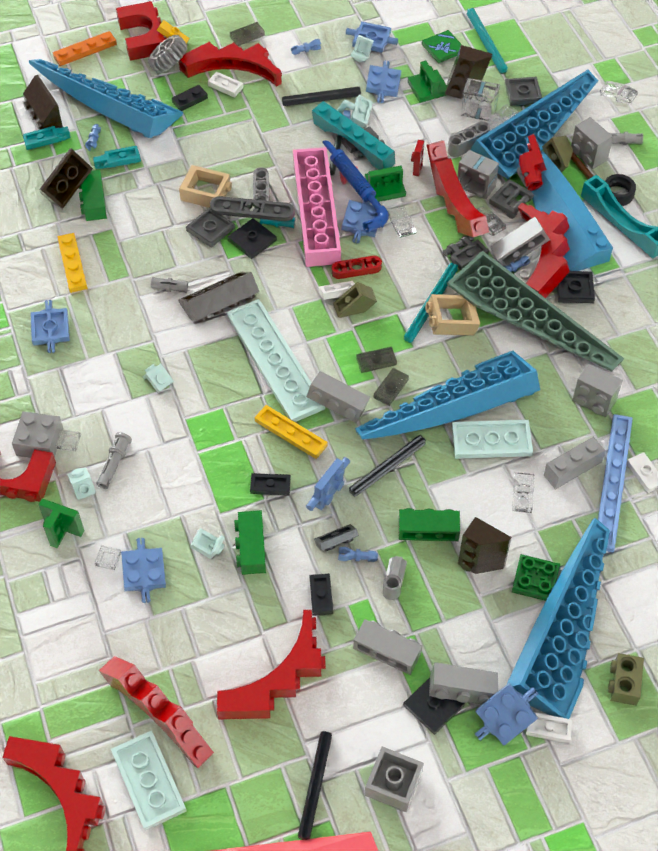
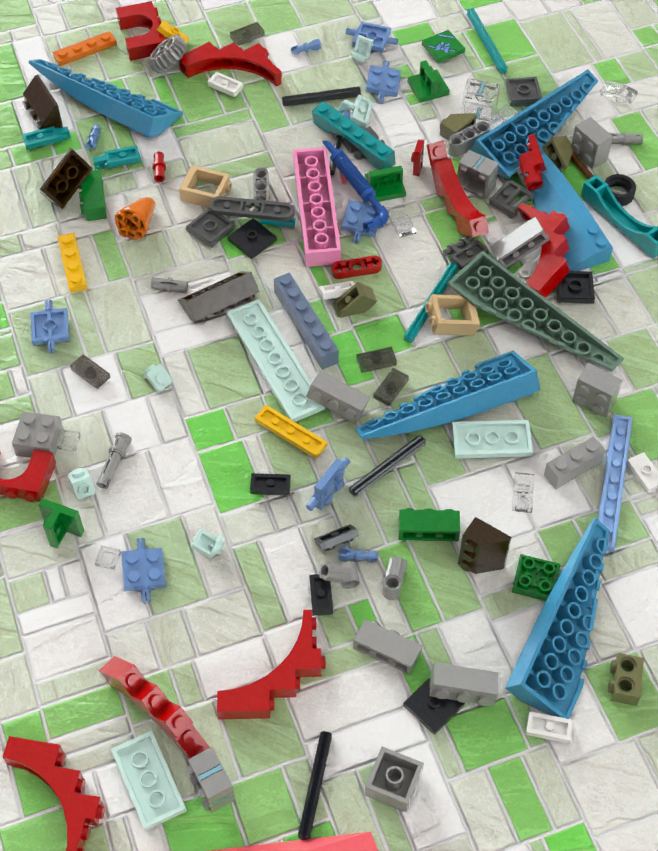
(90, 371): none -> clear smoke plate
(135, 218): none -> orange cone
(159, 167): none -> red pin
(189, 98): black plate -> none
(211, 780): none -> light grey container
(250, 542): green brick -> none
(306, 321): none -> sand blue brick
(341, 573): none -> light grey piece
(456, 123): none -> olive slope
(468, 64): dark brown slope -> none
(495, 224): clear slope -> none
(506, 714): medium blue plate -> none
(523, 261): medium blue piece -> none

